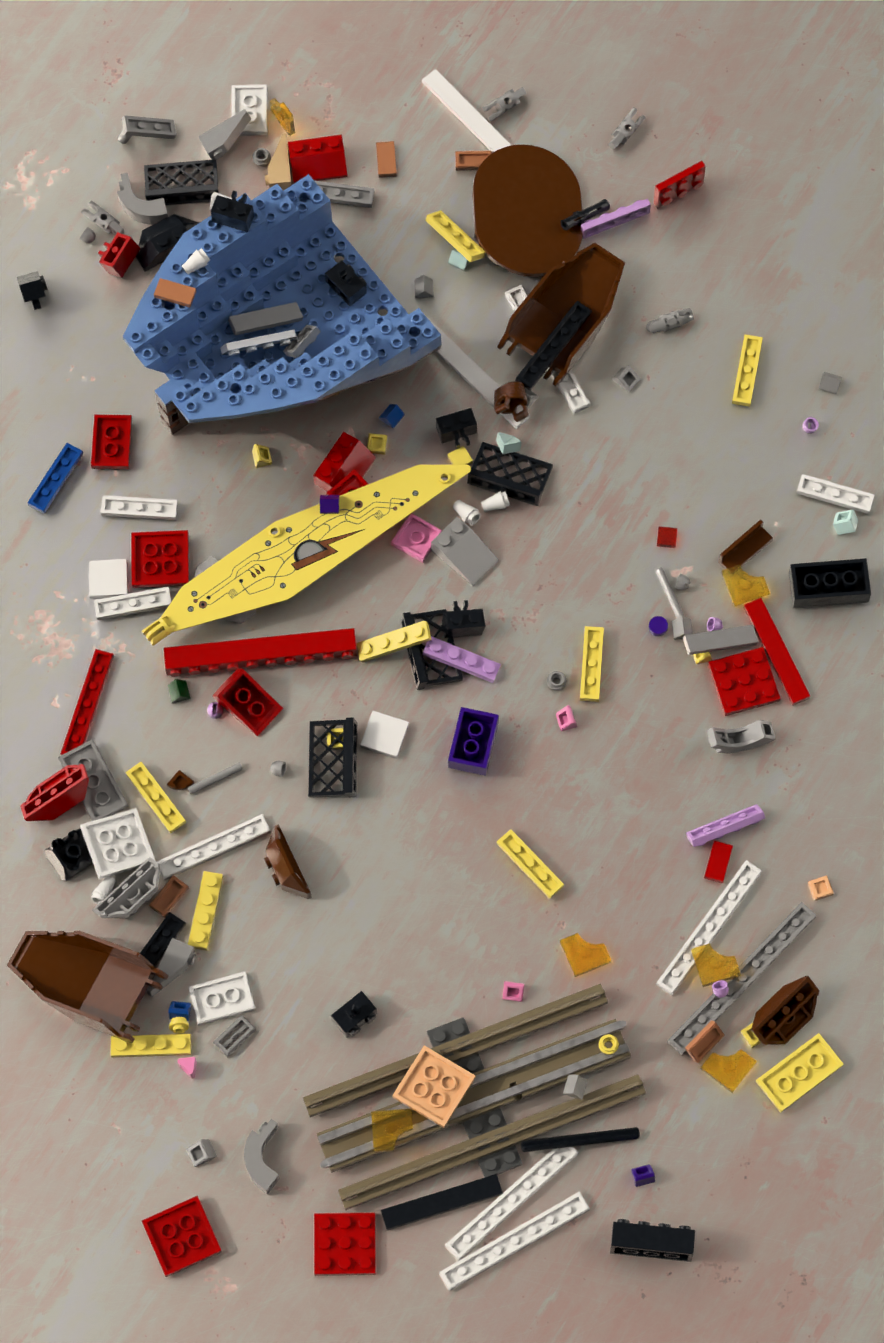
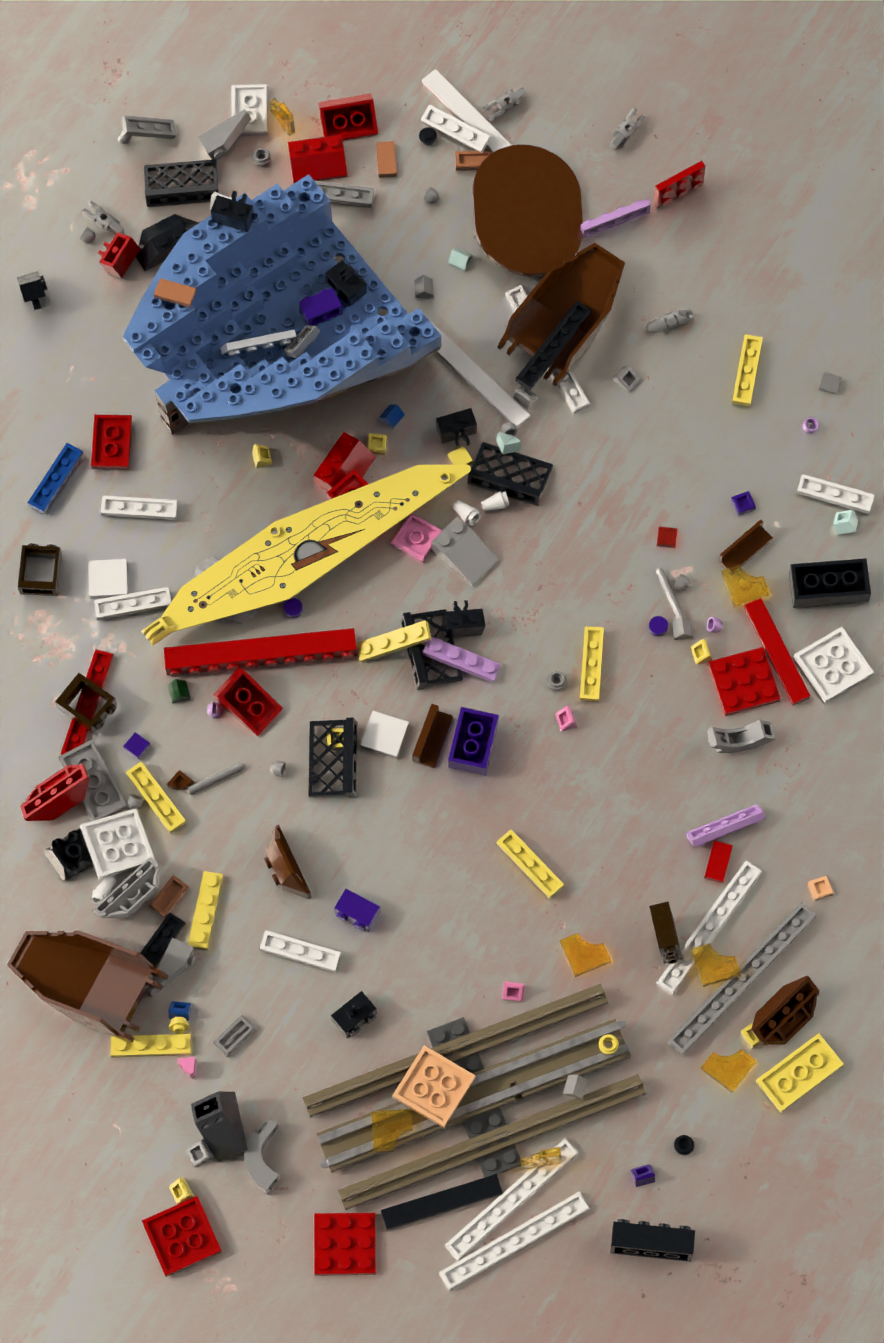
(39, 587): none -> dark brown window
(71, 692): none -> dark brown window
(135, 800): none -> light grey hinge
(136, 745): none -> dark purple tile
(140, 210): light grey arch -> none
(160, 558): red plate -> none
(181, 1190): none -> light yellow slope
(196, 261): white cone -> none
(213, 847): white tile -> none
(220, 1124): none -> black slope
(222, 998): white tile -> none
(265, 318): light grey tile -> none
(279, 166): tan slope -> none
(293, 608): none -> dark purple tile
(300, 951): none -> white plate
(320, 307): none -> dark purple brick
(329, 504): dark purple slope -> none
(348, 116): none -> red slope
(356, 910): none -> dark purple brick
(427, 136): none -> black plate
(431, 195): none -> light grey hinge
(432, 737): none -> reddish brown panel
(455, 128): none -> white plate
(455, 236): light yellow plate -> none
(508, 428): none -> light grey hinge
(509, 397): reddish brown piece -> none
(543, 1158): none -> clear yellow tile
(580, 1139): black axle -> none
(600, 207): black pin -> none
(666, 932): none -> dark brown window
(684, 1145): none -> black plate
(704, 1041): nougat tile -> none
(720, 639): light grey tile -> none
(720, 988): lavender hinge -> none
(743, 503): none -> dark purple tile
(833, 664): none -> white plate

